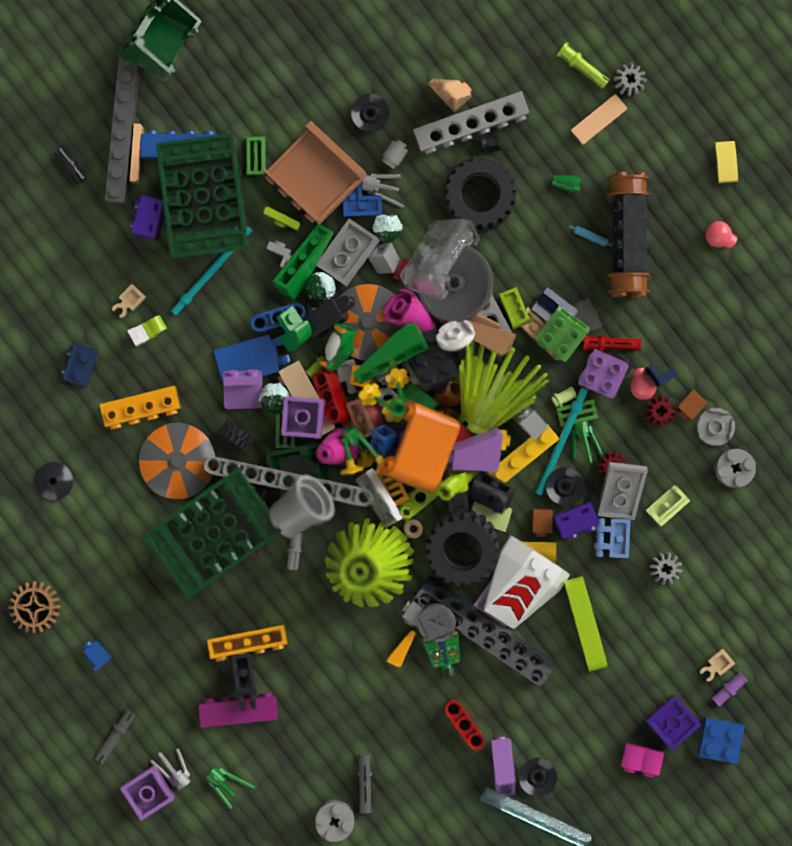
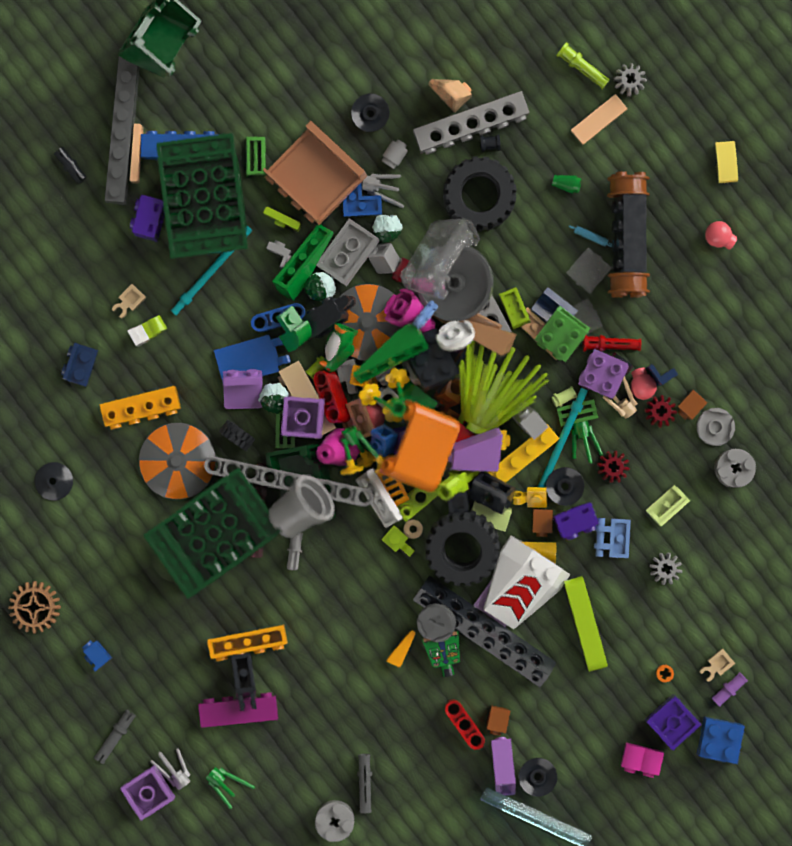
(374, 558): lime plant -> none
(411, 613): light grey brick -> none
(425, 314): none -> medium blue axle
(497, 720): none -> dark orange brick
(534, 497): none -> yellow plate
(588, 270): none -> clear piece
(621, 491): light grey plate -> none
(624, 407): none -> tan plant
(667, 678): none -> orange bush

